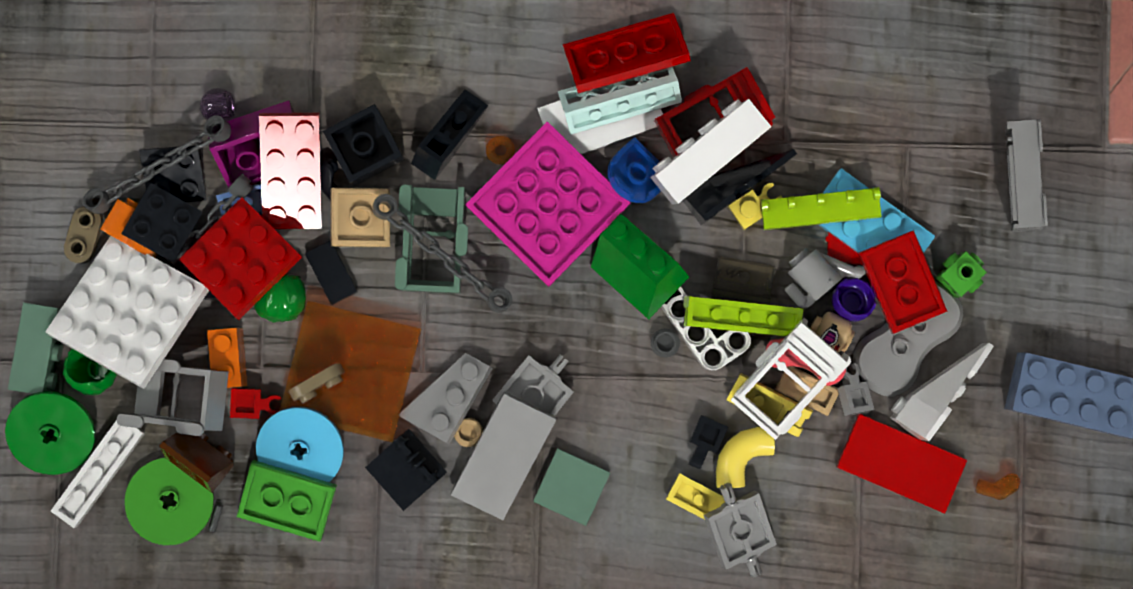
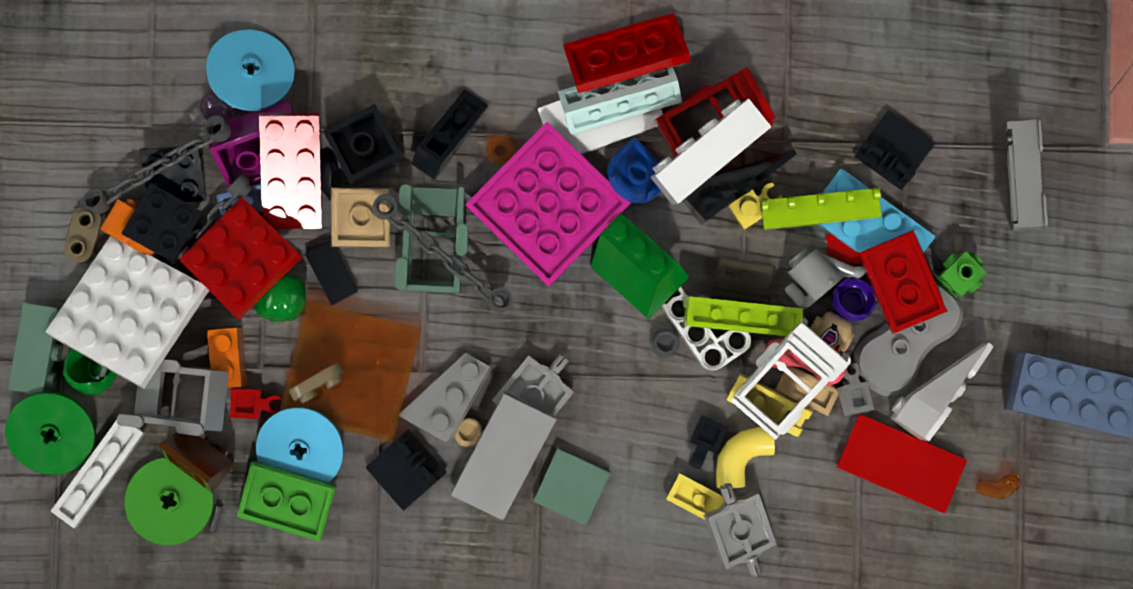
(228, 70): none -> medium azure piece
(894, 150): none -> black hinge

